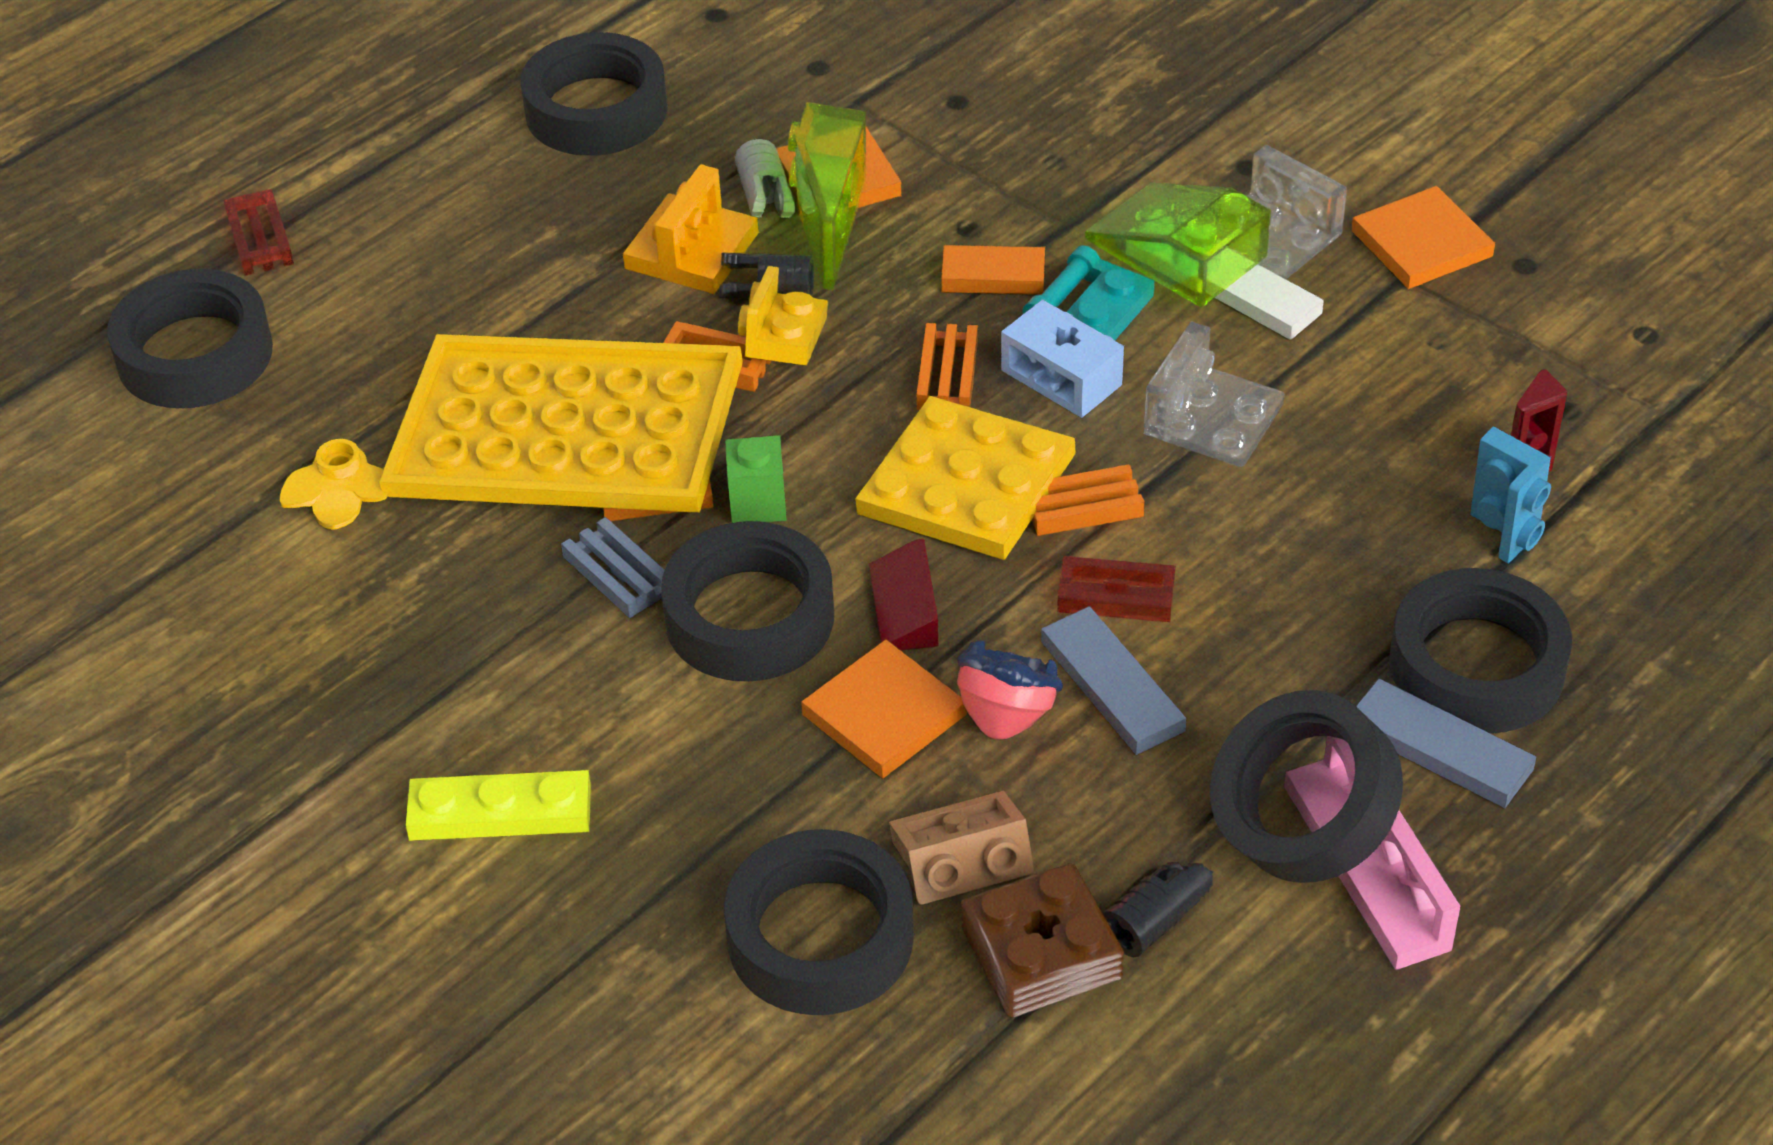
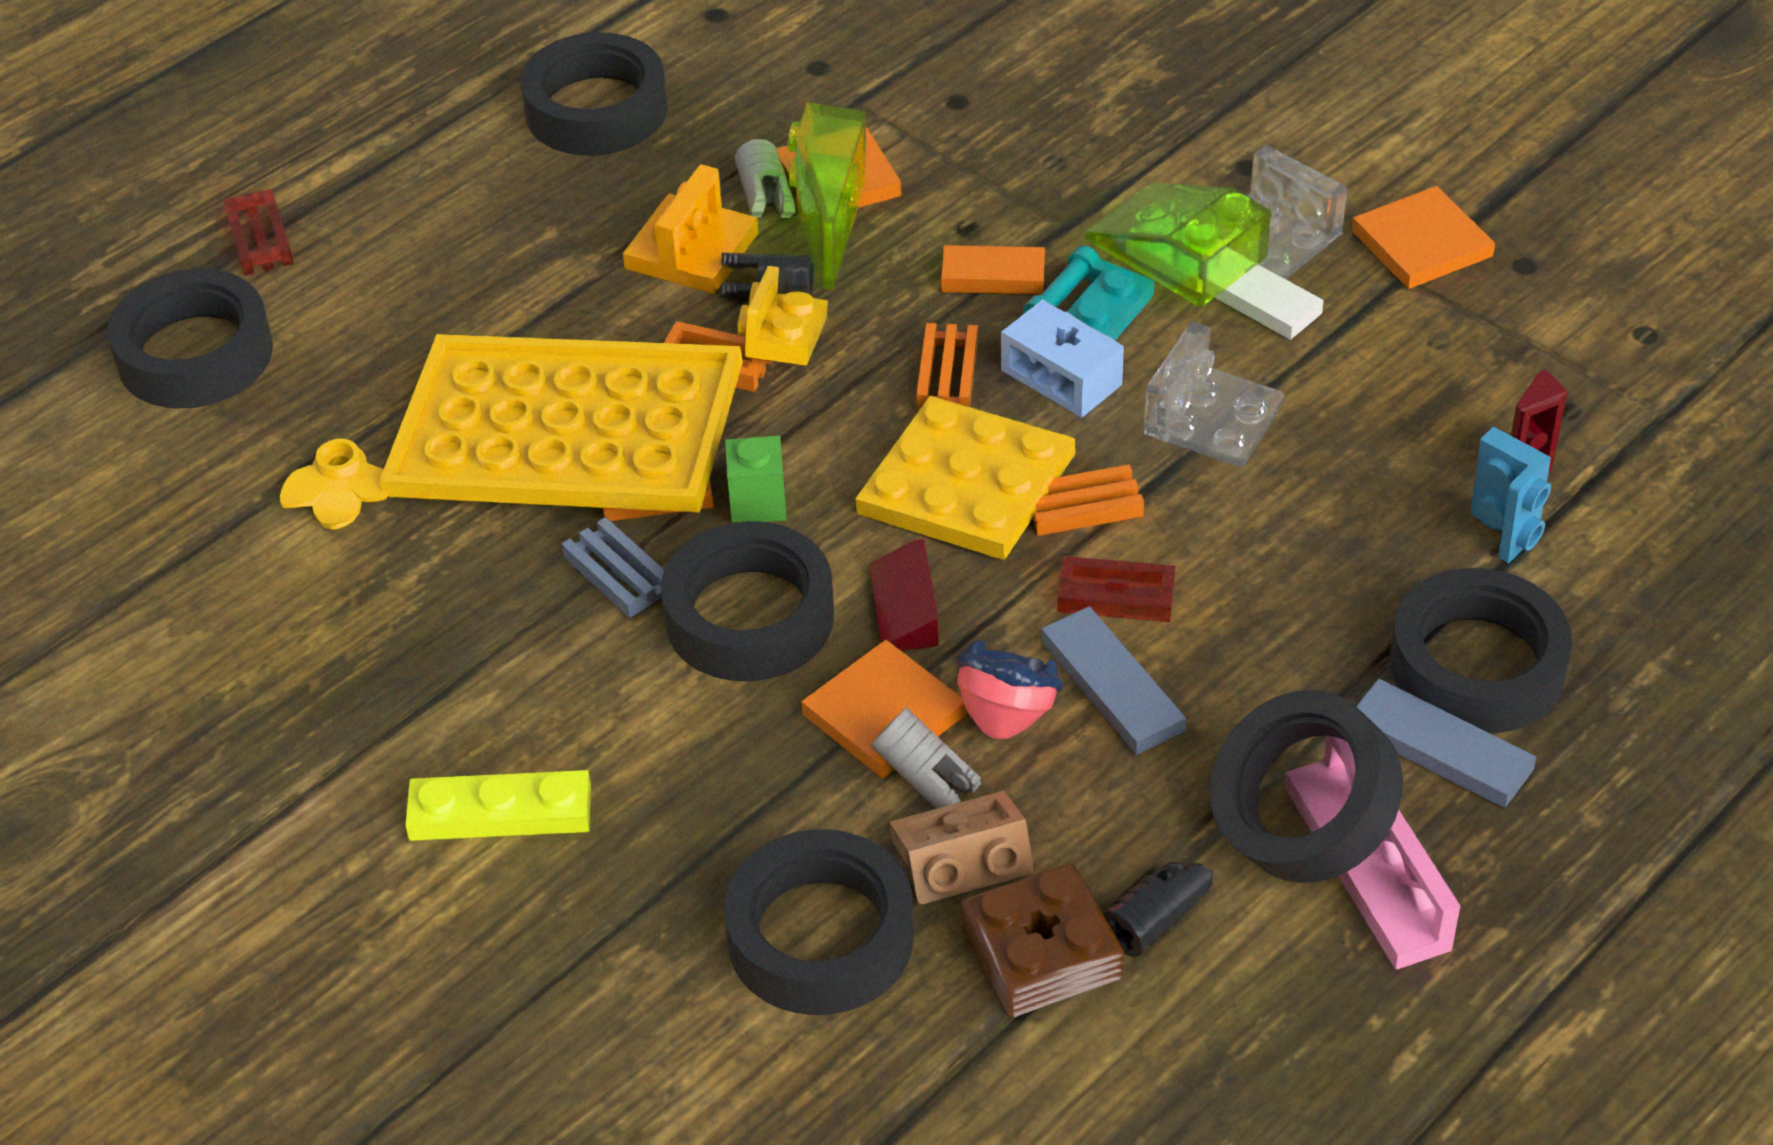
(916, 750): none -> light grey hinge

